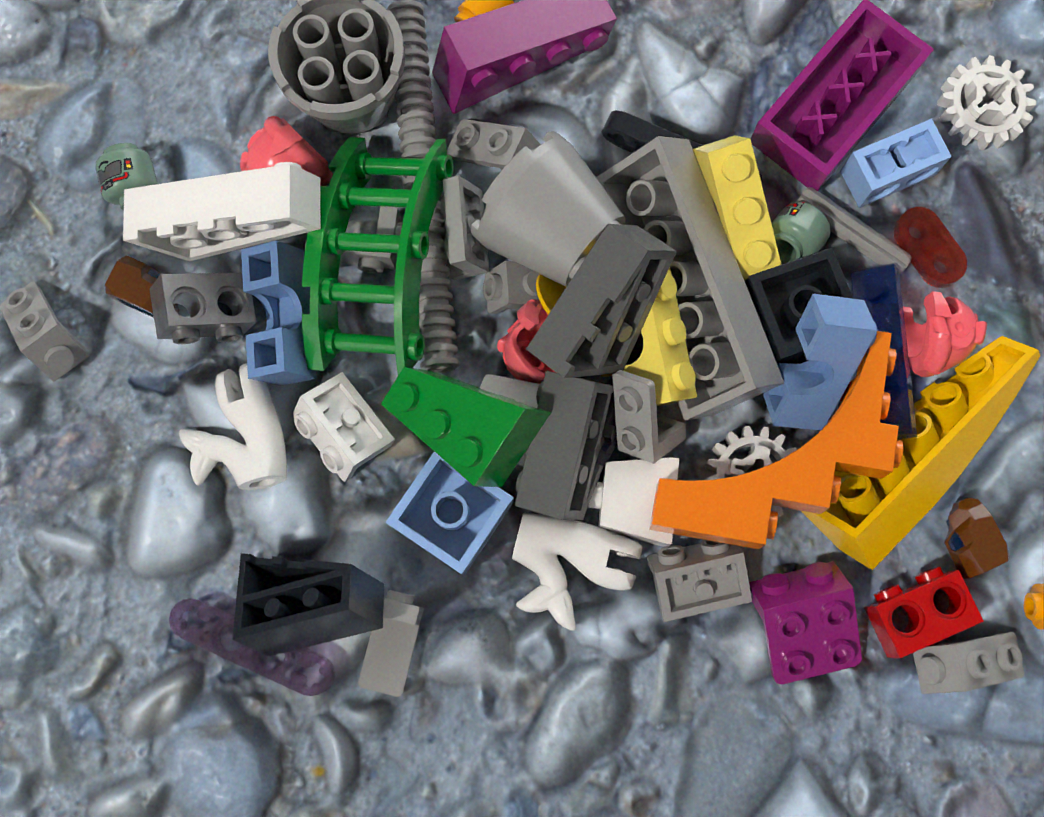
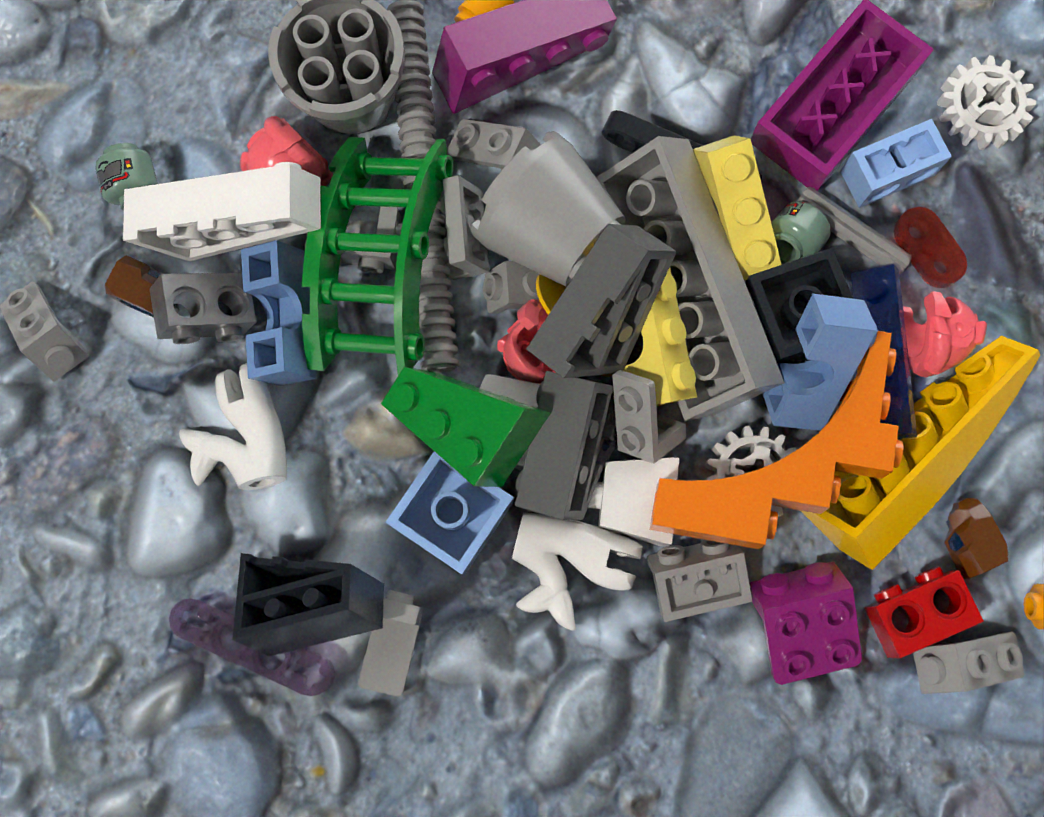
(341, 426): white bracket -> none

